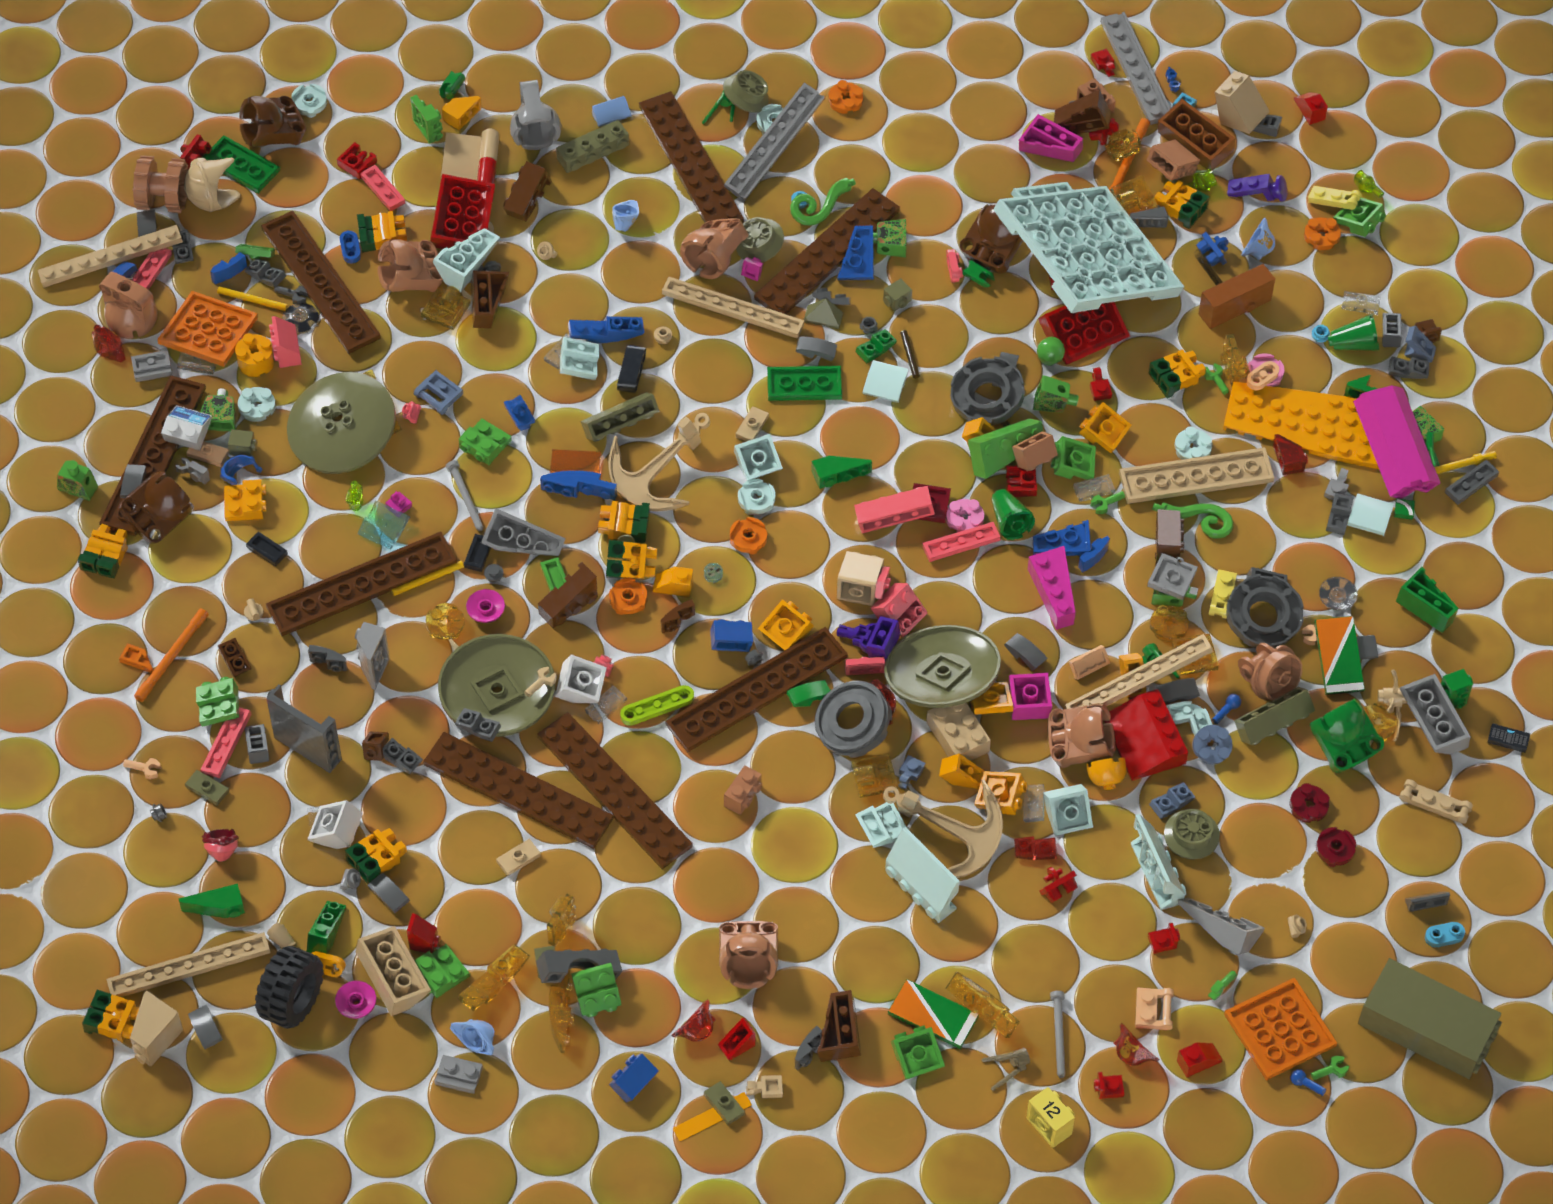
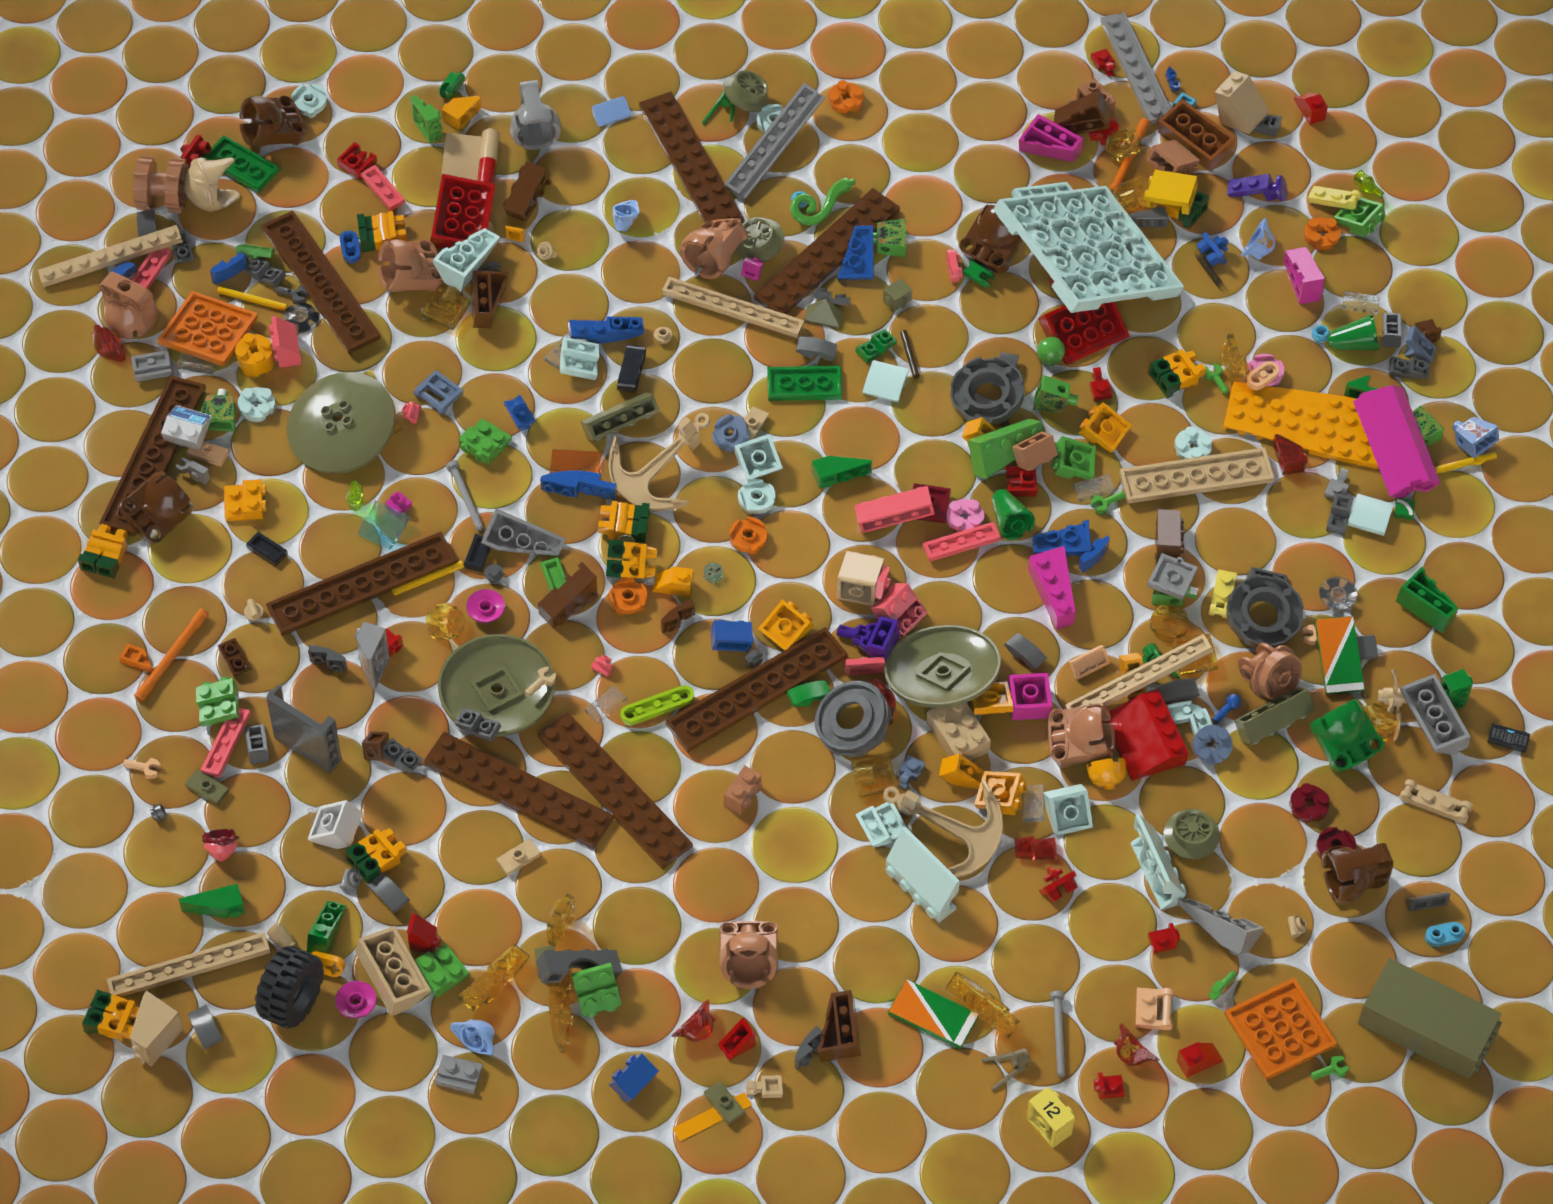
(76, 480): bright green torso -> none
(132, 479): dark grey slope -> none
(234, 464): blue helmet -> none
(242, 443): olive brick -> none
(394, 642): none -> red bracket
(515, 234): none -> light orange slope
(580, 681): white slope -> none
(592, 146): olive brick -> none
(723, 425): none -> sand blue plate
(868, 321): dark grey plate -> none
(917, 1052): bright green plate -> none
(1171, 189): none -> yellow panel
(1172, 801): sand blue slope -> none
(1196, 509): bright green plant -> none
(1203, 181): clear neon green piece -> none
(1236, 296): dark orange brick -> none
(1298, 1077): blue bar -> none
(1304, 275): none -> dark pink wedge
(1356, 871): none -> reddish brown piece
(1430, 447): green plant -> none
(1472, 482): dark grey plate -> none
(1475, 435): none -> medium blue torso

